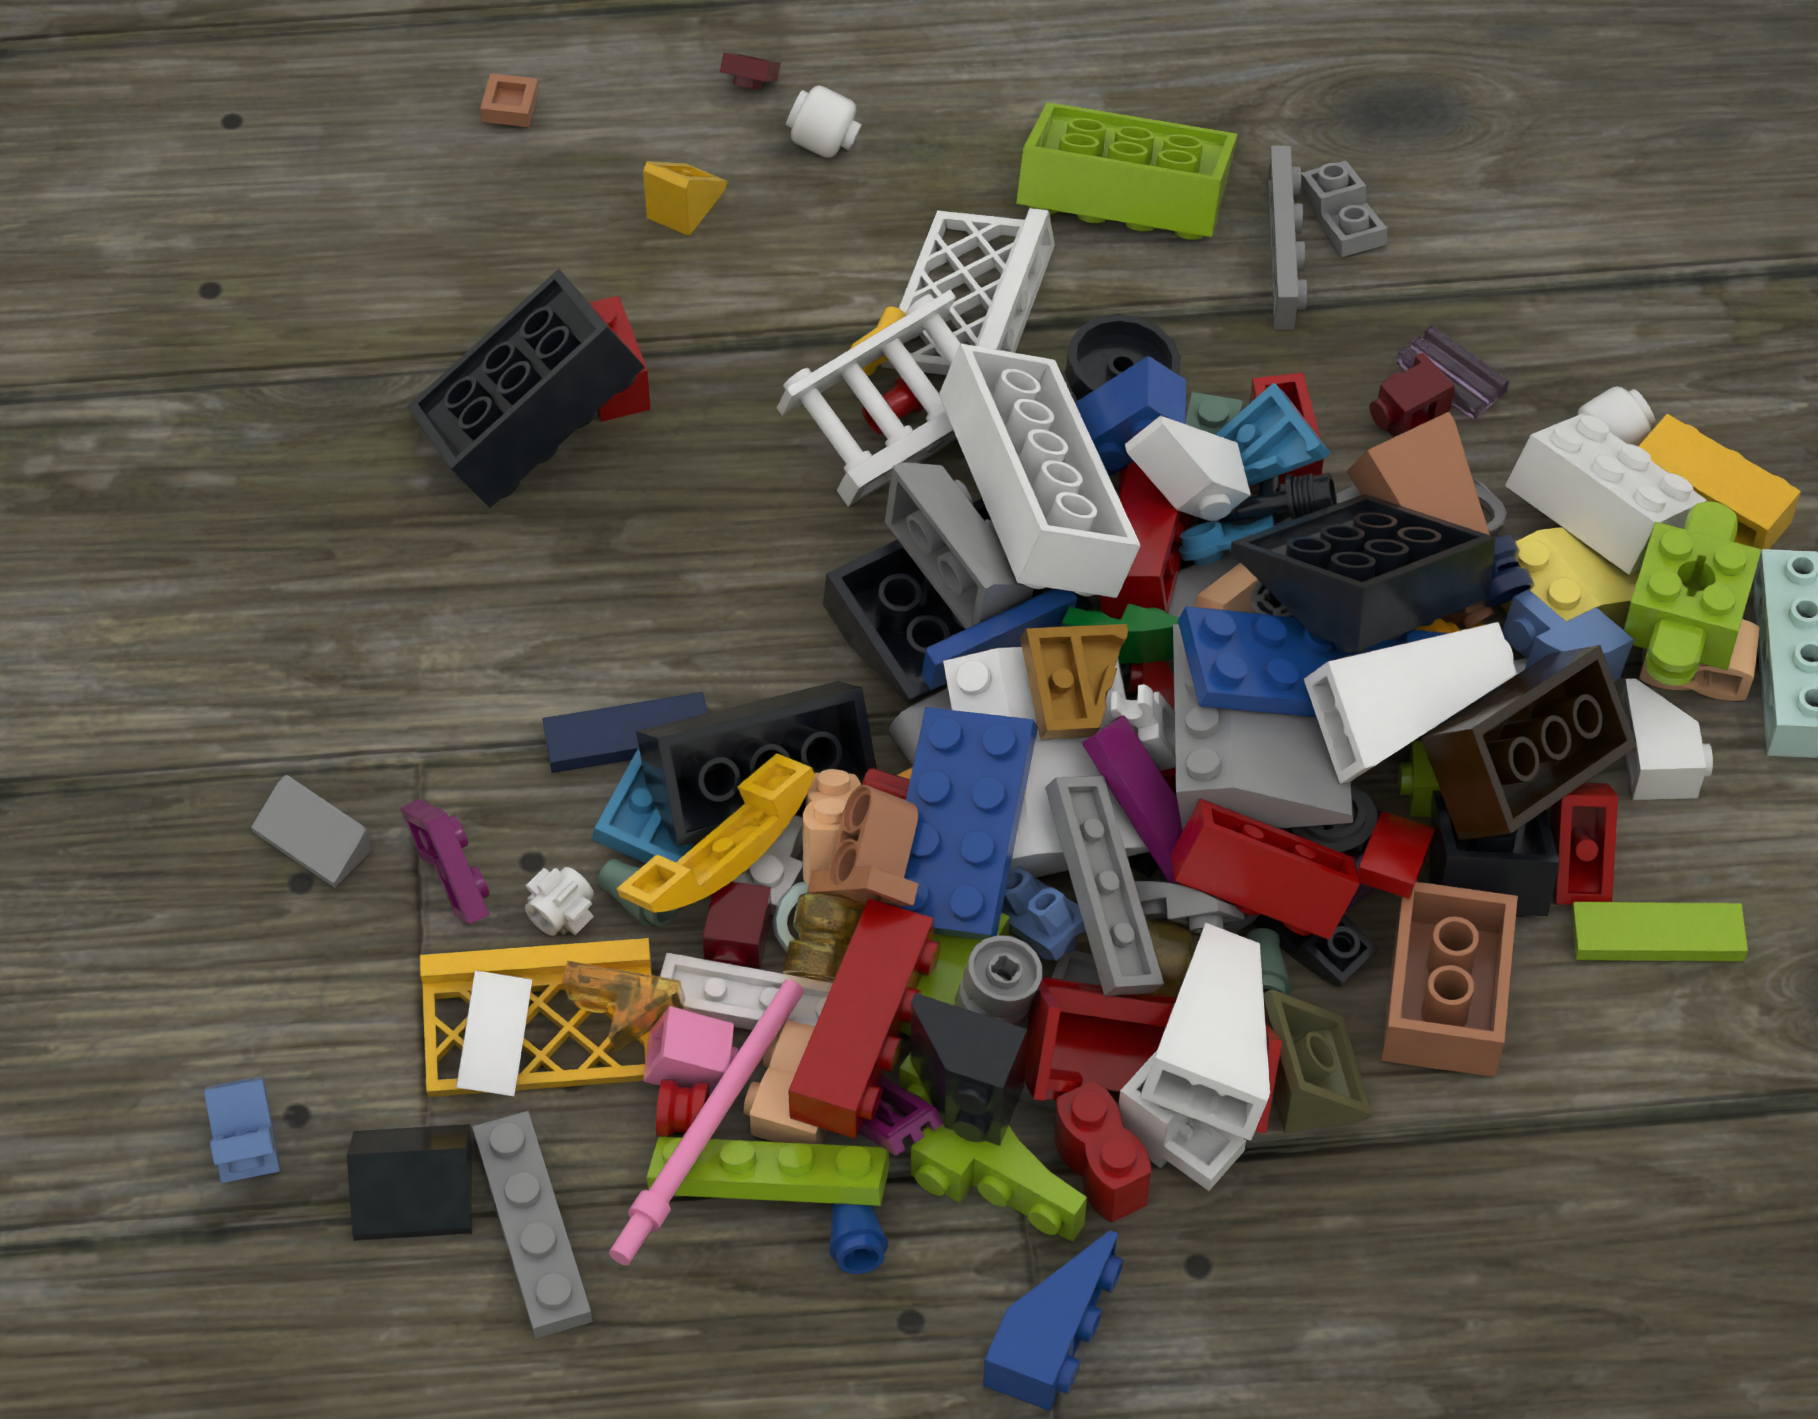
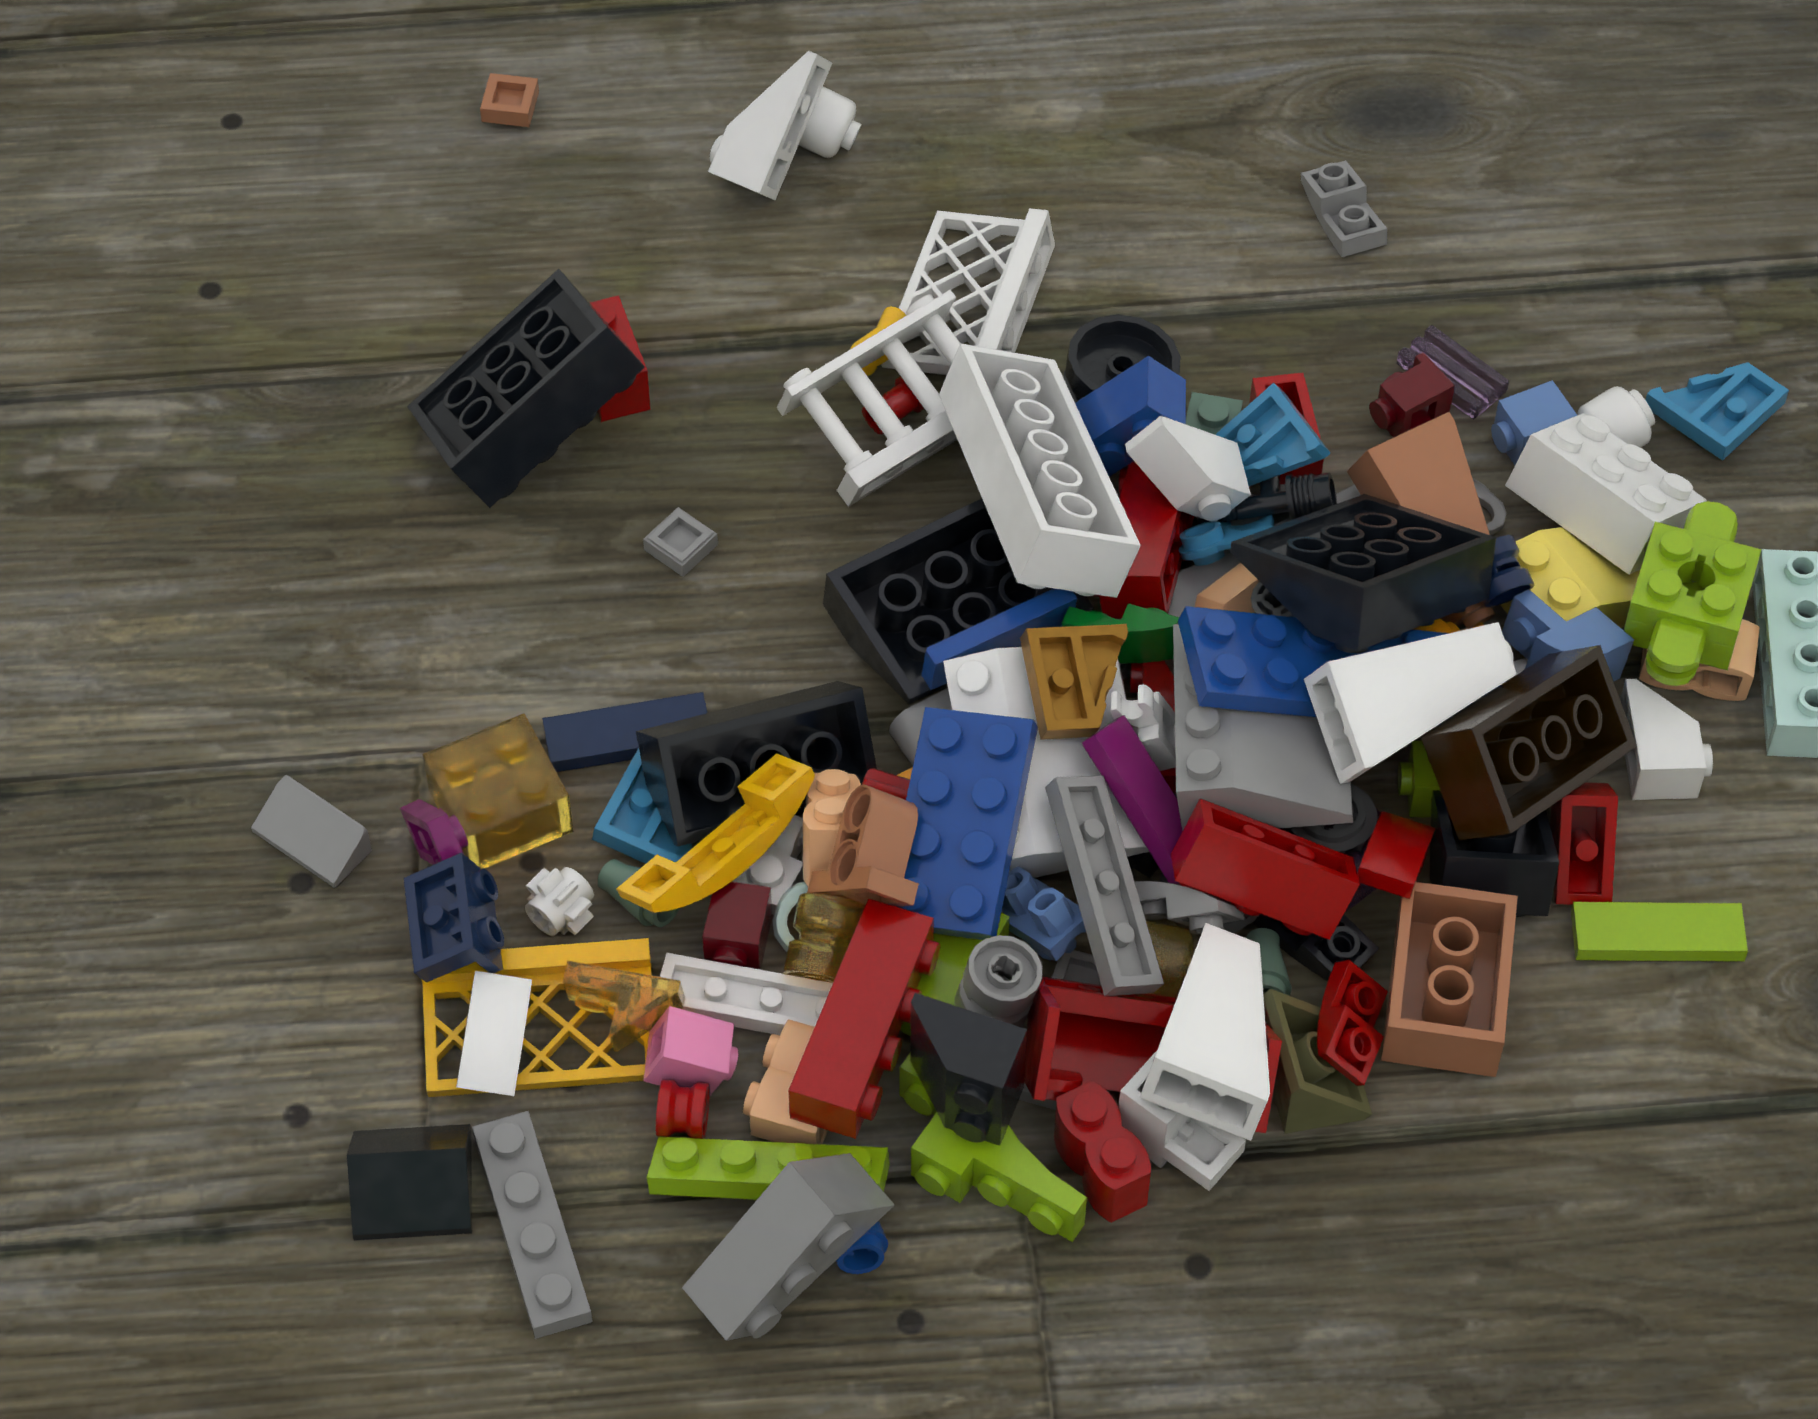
(242, 1129): medium blue brick -> none
(453, 918): none -> dark blue bracket
(500, 791): none -> clear yellow brick
(652, 1205): bright pink bar -> none
(680, 194): yellow slope -> none
(680, 541): none -> light grey tile
(749, 70): dark red plate -> none
(766, 134): none -> white slope
(785, 1243): none -> light grey wedge
(890, 1128): magenta tile -> none
(951, 543): light grey slope -> none
(1043, 1328): blue slope -> none
(1126, 170): lime slope -> none
(1286, 252): light grey plate -> none
(1347, 1021): none -> red slope
(1526, 414): none -> medium blue brick
(1720, 407): none -> dark azure wing
(1721, 475): yellow brick -> none

